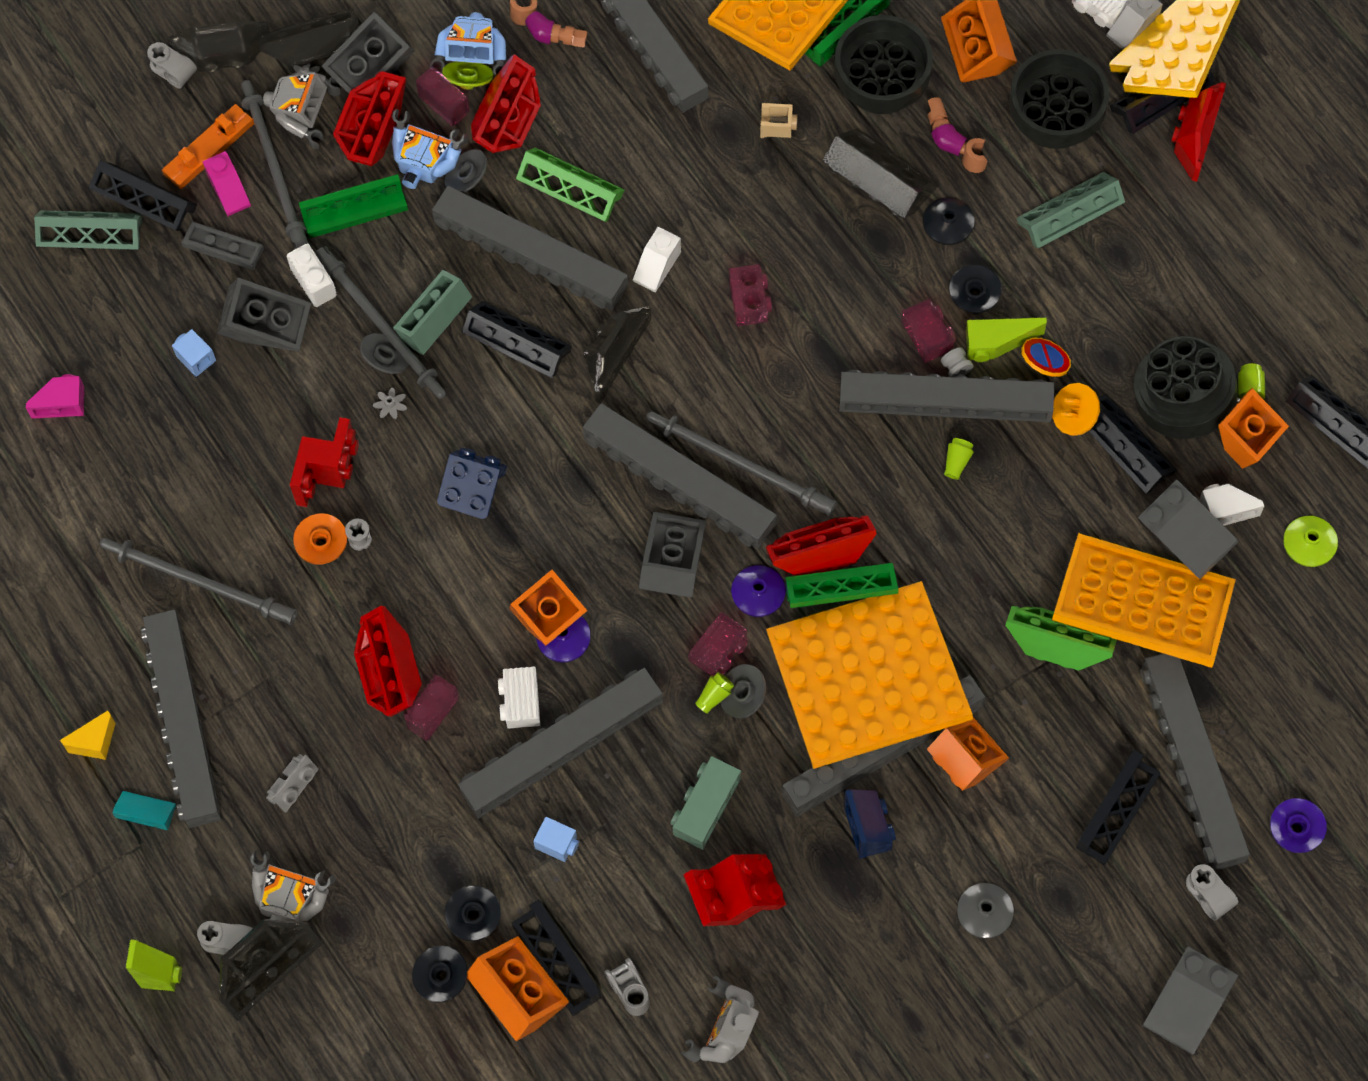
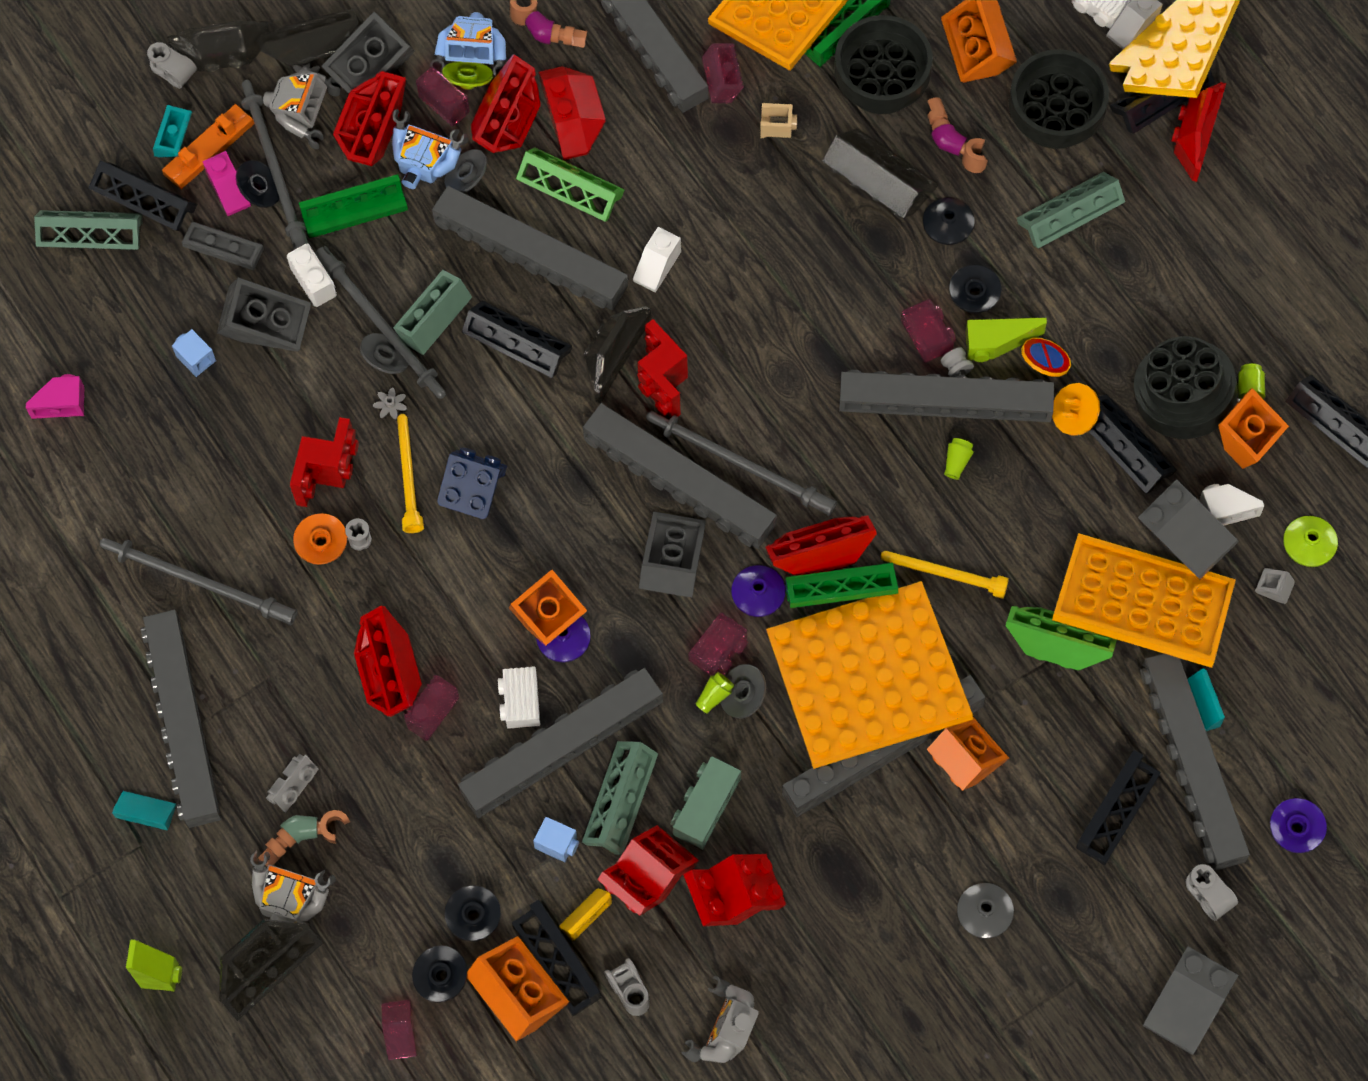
(92, 738): yellow slope -> none
(171, 132): none -> teal slope
(226, 936): light grey piece -> none
(257, 184): none -> black dish
(301, 828): none -> nougat piece
(398, 1029): none -> clear pink slope
(412, 521): none -> yellow piece
(573, 109): none -> red wedge
(586, 914): none -> yellow slope
(625, 796): none -> sand green fence
(647, 870): none -> red bracket
(662, 370): none -> red bracket
(722, 72): none -> clear pink brick
(745, 295): clear pink brick -> none
(867, 822): dark blue slope -> none
(996, 585): none -> yellow piece
(1206, 700): none -> teal slope
(1275, 585): none -> light grey slope

